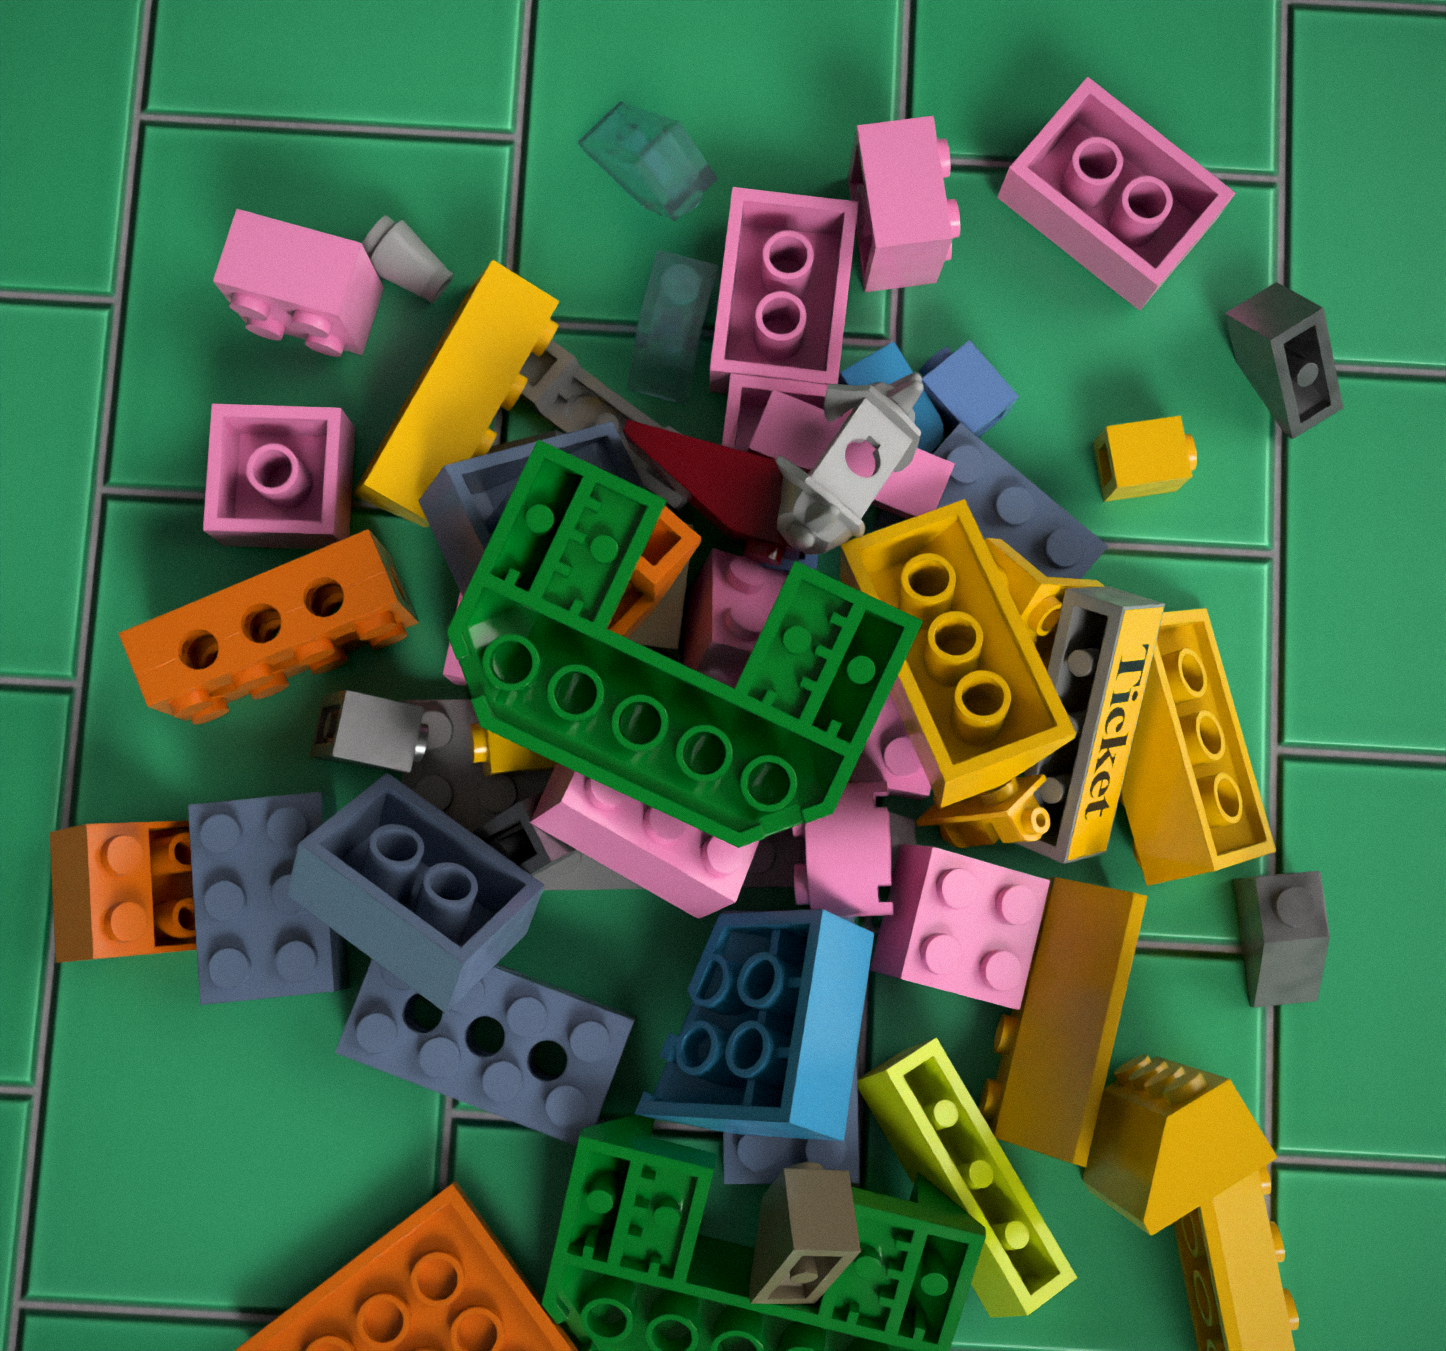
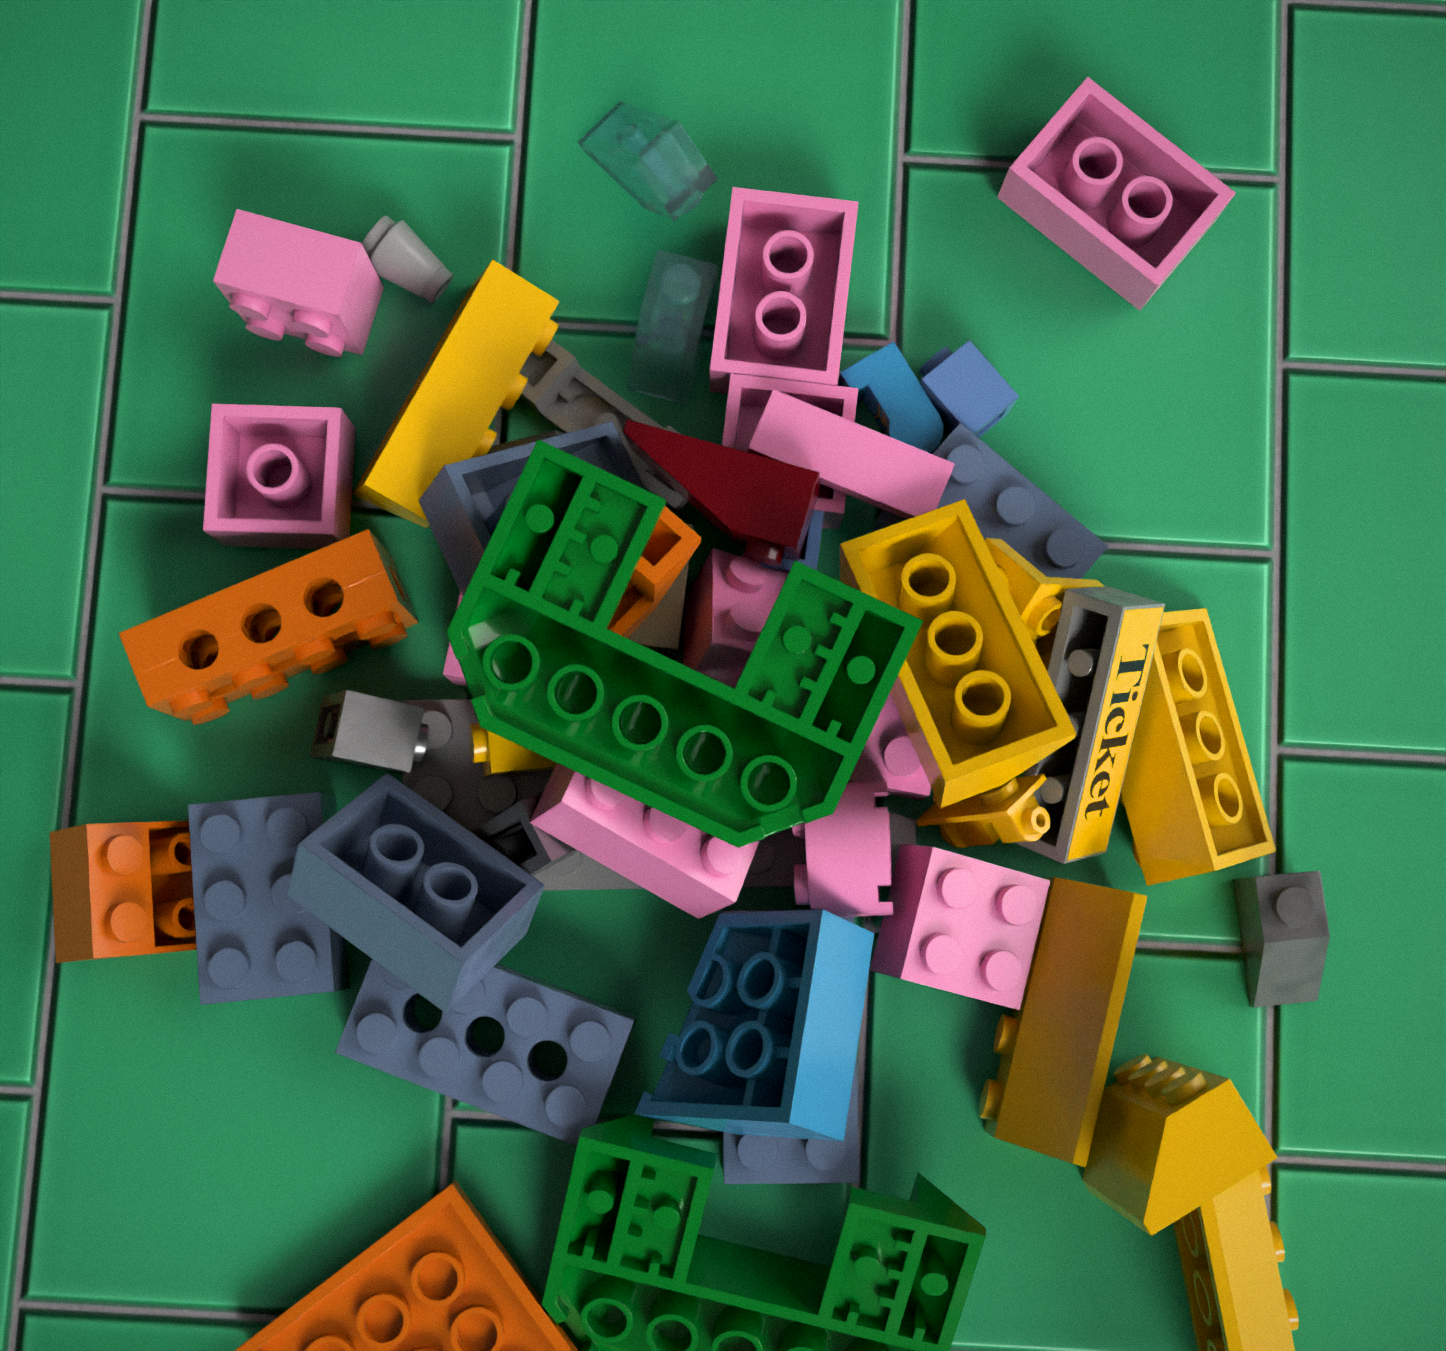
(803, 1235): dark tan slope -> none
(829, 501): light grey piece -> none
(902, 205): bright pink brick -> none
(948, 1141): neon yellow brick -> none
(1144, 458): yellow brick -> none
(1286, 356): flat silver slope -> none

